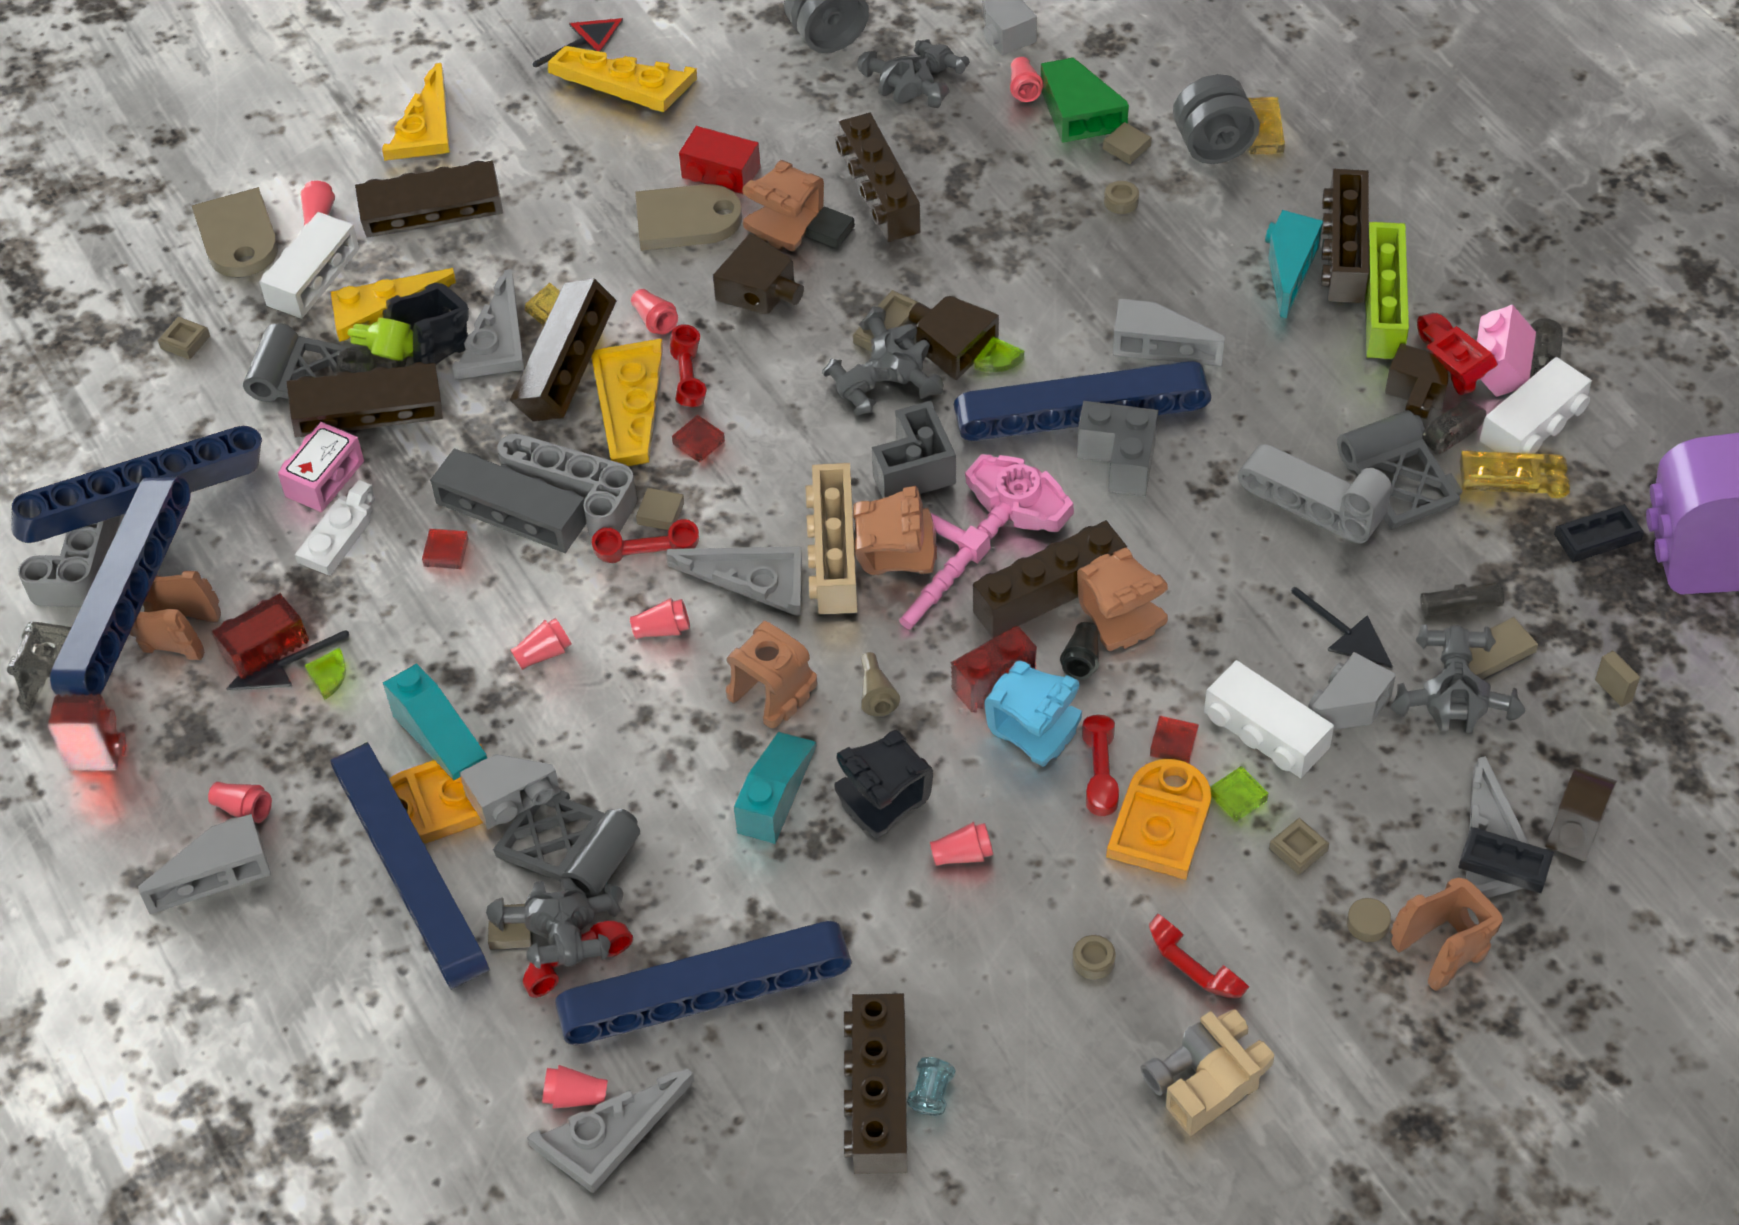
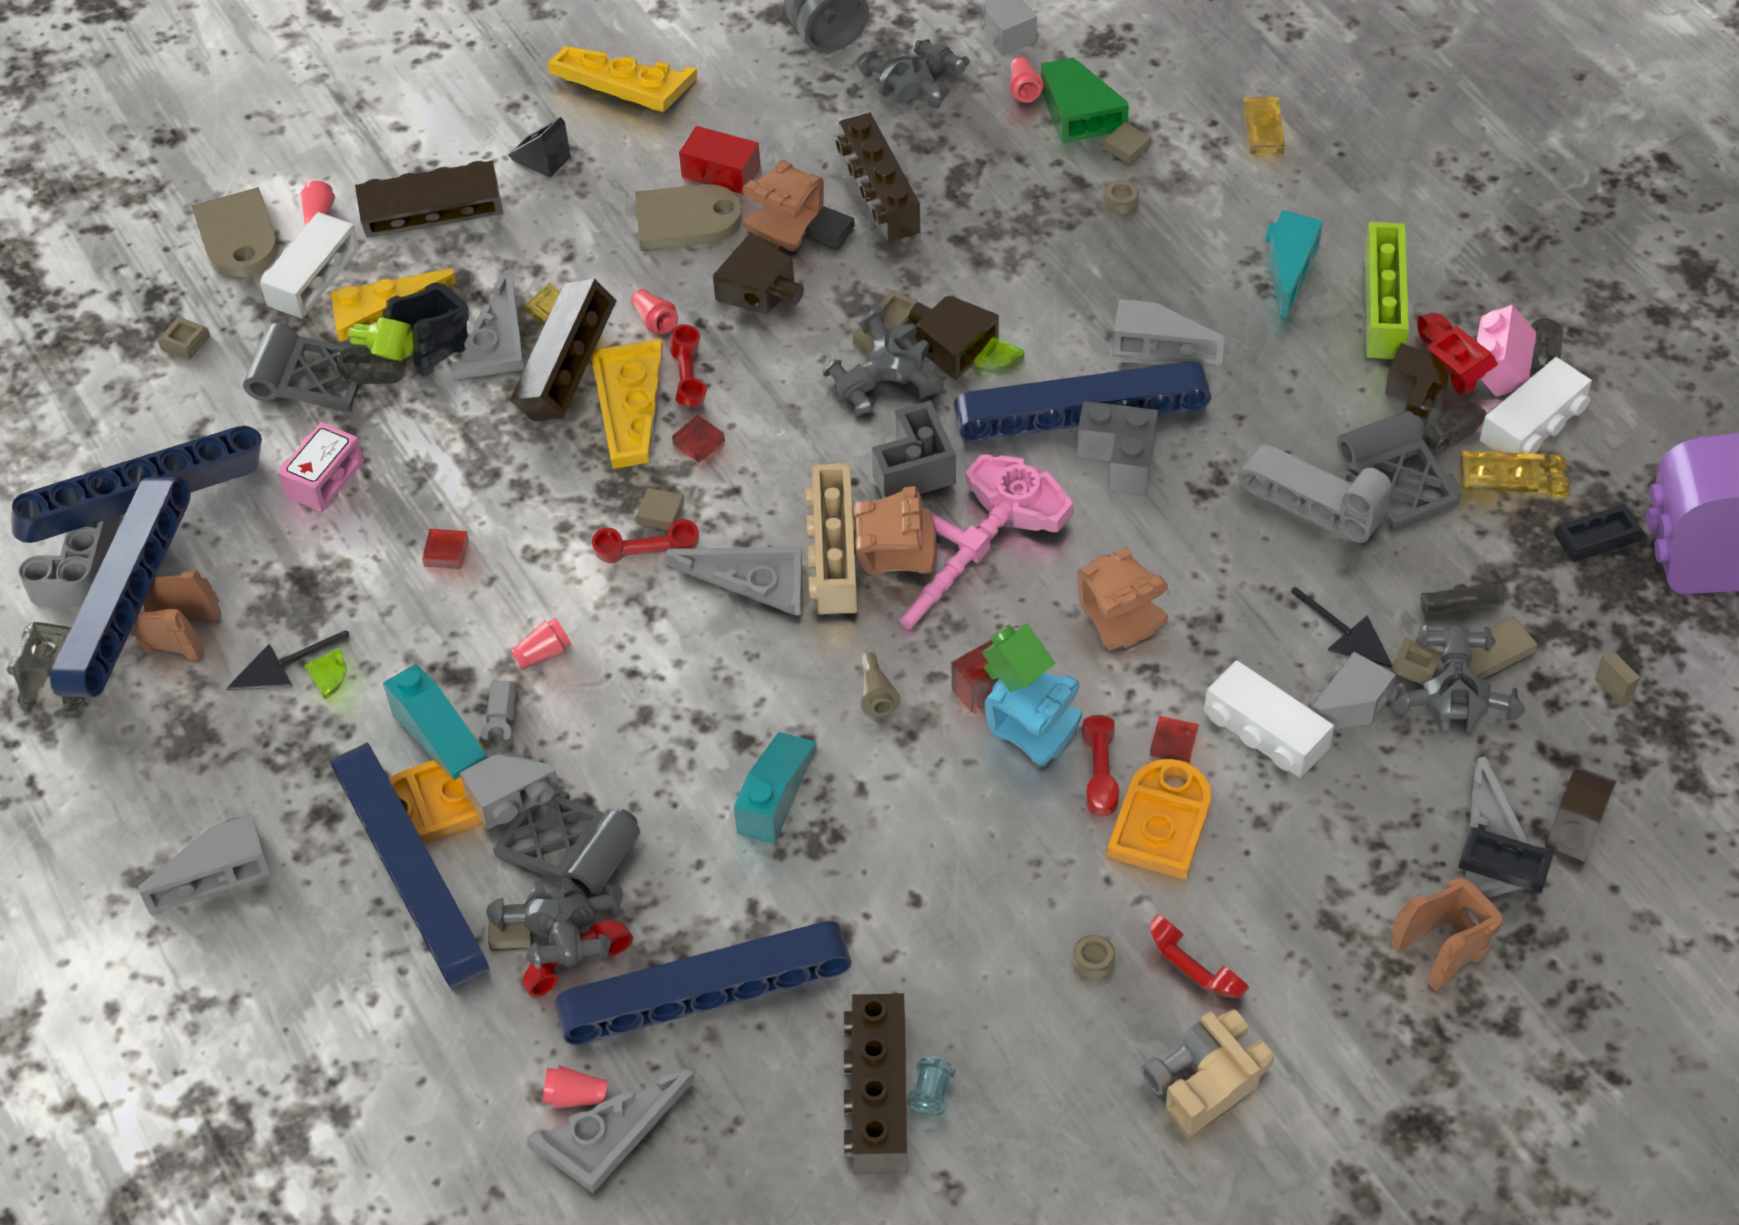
(86, 732): clear red brick -> none
(241, 800): coral cone -> none
(260, 635): clear red brick -> none
(337, 530): white hinge -> none
(365, 398): dark brown brick -> none
(424, 123): yellow wing -> none
(500, 713): none -> light grey bar
(509, 500): dark grey brick -> none
(544, 149): none -> black slope
(593, 33): piece -> none
(604, 484): light grey beam -> none
(661, 620): coral cone -> none
(777, 663): nougat piece -> none
(882, 782): black piece -> none
(963, 846): coral cone -> none
(1016, 657): none -> bright green brick
(1041, 580): dark brown brick -> none
(1081, 653): pearl dark grey cone -> none
(1215, 119): dark grey wheel -> none
(1238, 793): clear neon green tile -> none
(1299, 846): dark tan tile -> none
(1347, 236): dark brown brick -> none
(1368, 920): dark tan tile -> none
(1415, 662): none -> dark tan plate

